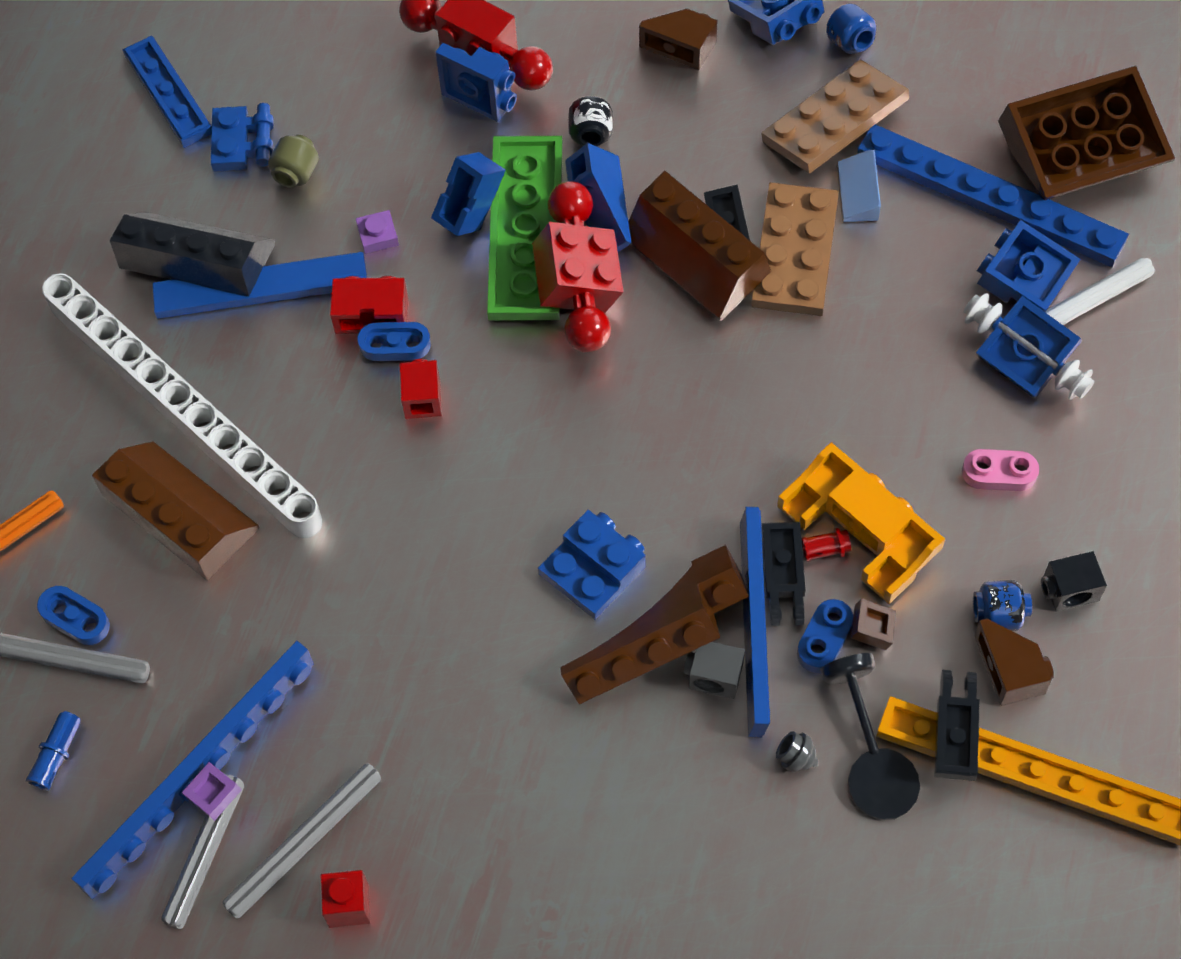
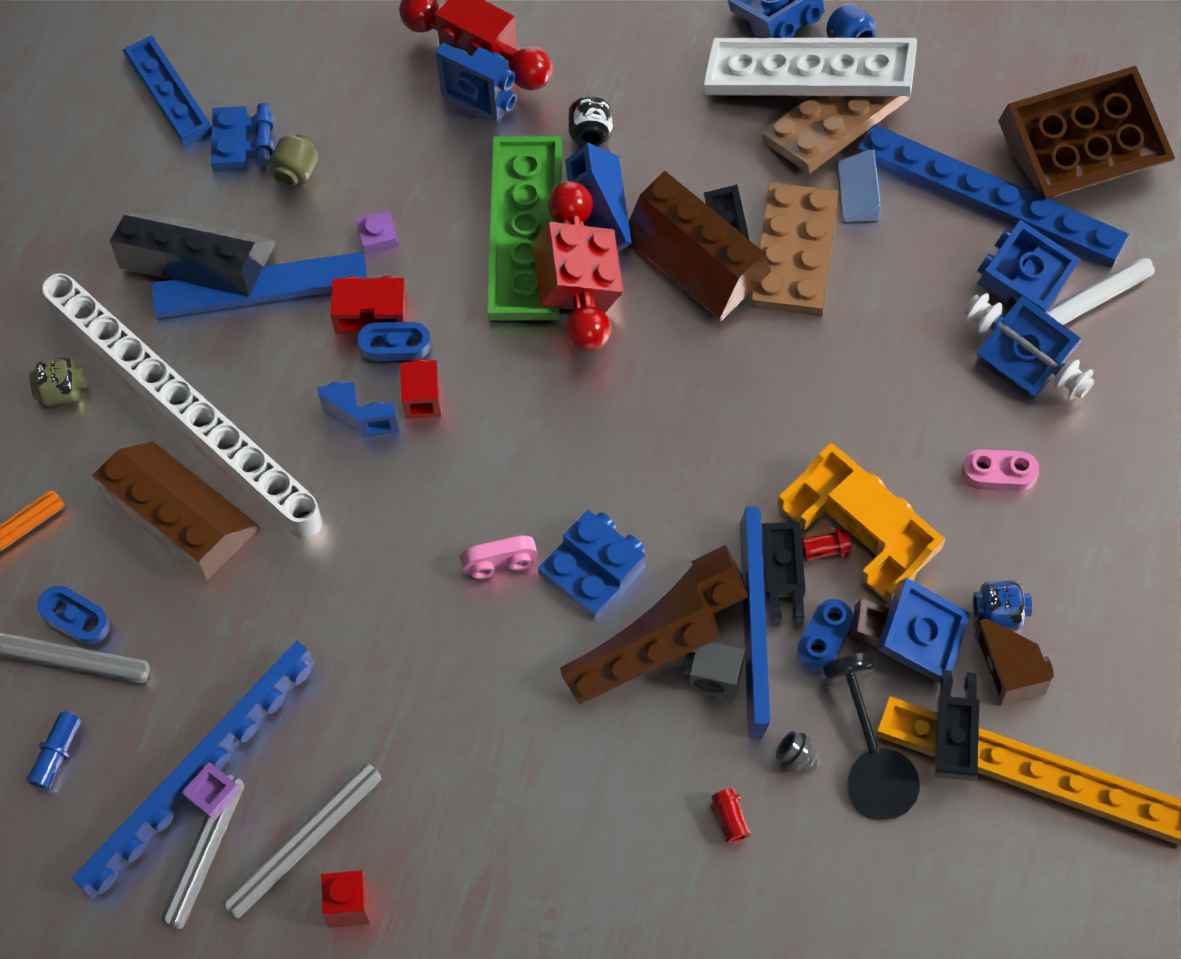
(57, 381): none -> olive head
(342, 404): none -> blue slope
(468, 194): blue brick -> none
(508, 553): none -> bright pink plate
(680, 36): reddish brown slope -> none
(730, 815): none -> red pin
(811, 66): none -> white plate
(923, 630): none -> blue plate
(1073, 581): black brick -> none

